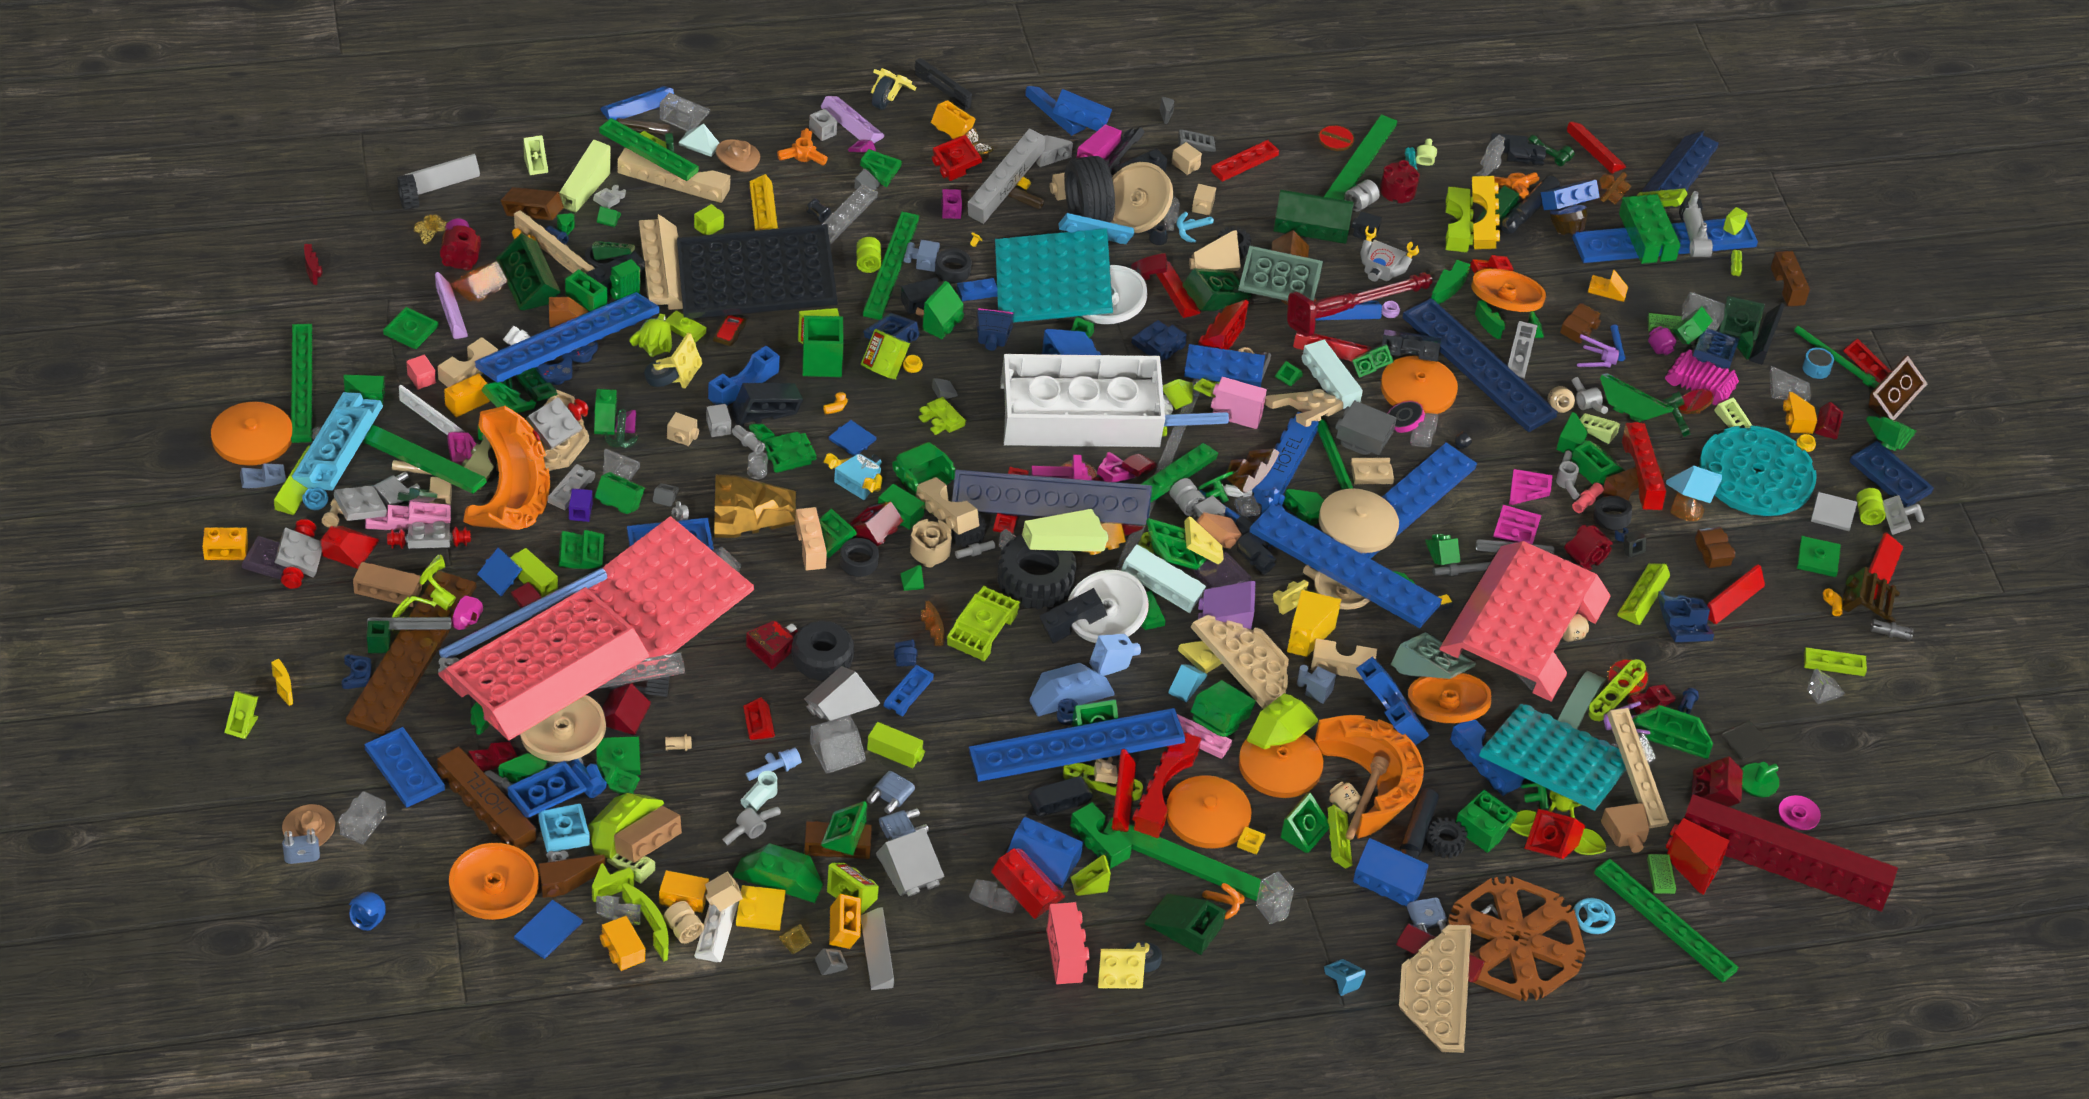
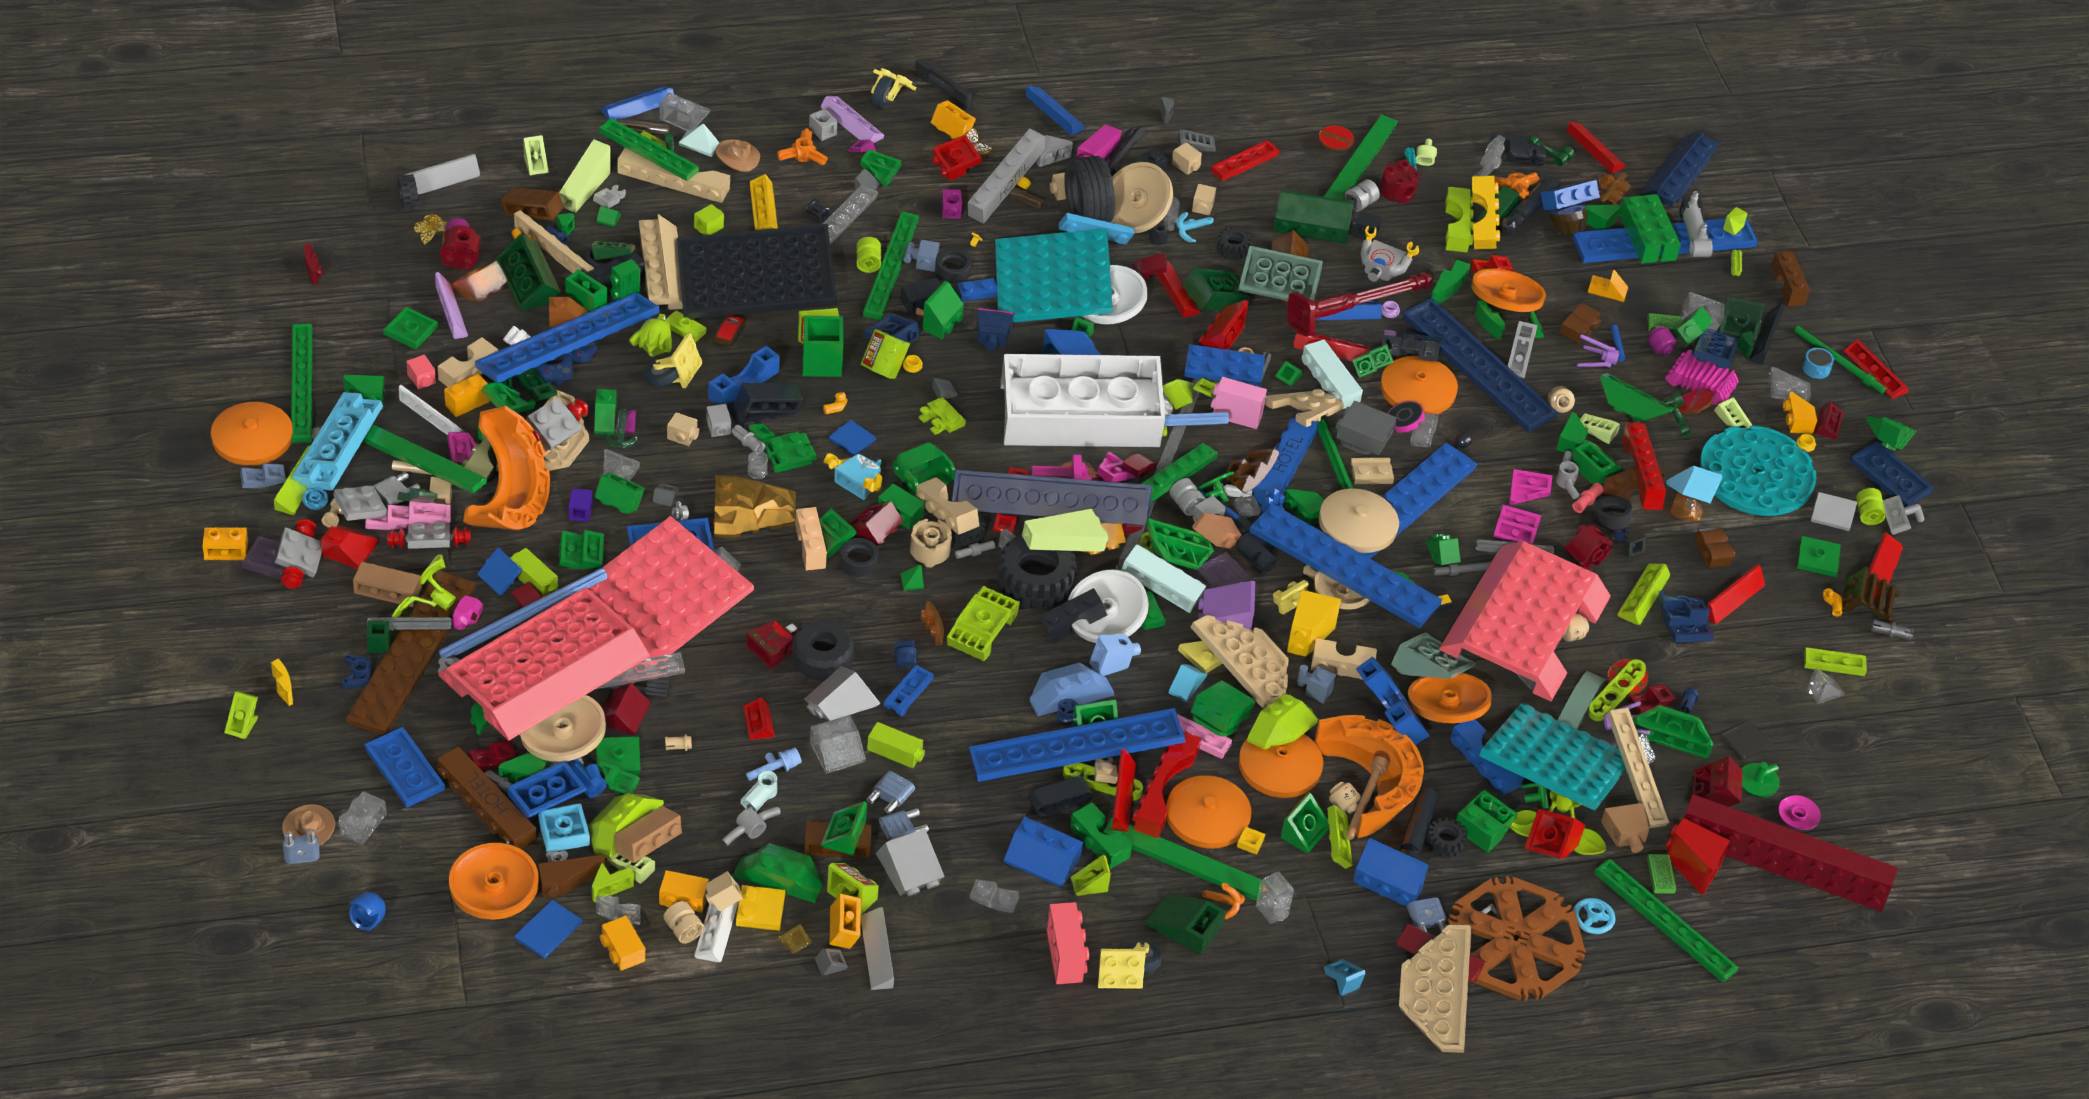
(575, 479): light grey plate -> none
(653, 916): lime slope -> none
(1026, 882): red slope -> none
(1081, 110): blue brick -> none
(1160, 340): dark blue plate -> none
(1202, 542): light yellow wing -> none
(1218, 255): tan slope -> none
(1589, 397): light grey piece -> none
(1602, 216): none -> green slope
(1668, 197): lime plate -> none
(1897, 389): reddish brown slope -> none

